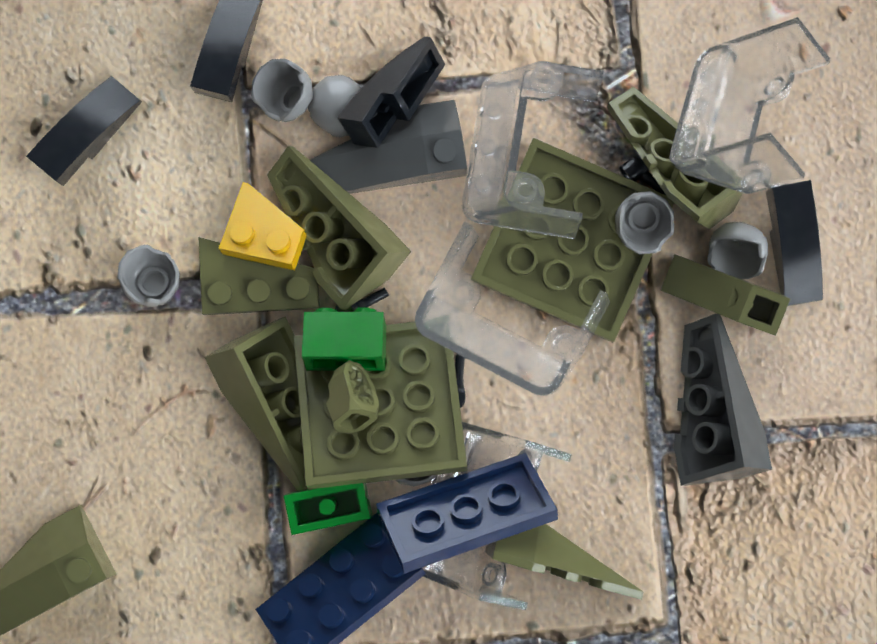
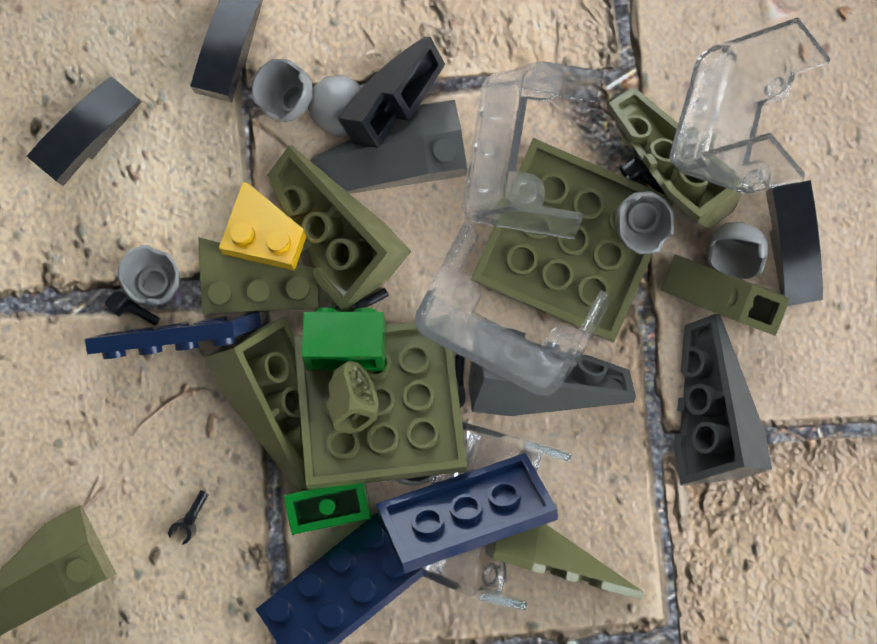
(119, 303): none -> black hand
(184, 337): none -> dark blue wing
(190, 517): none -> black hand
(588, 385): none -> dark grey wedge

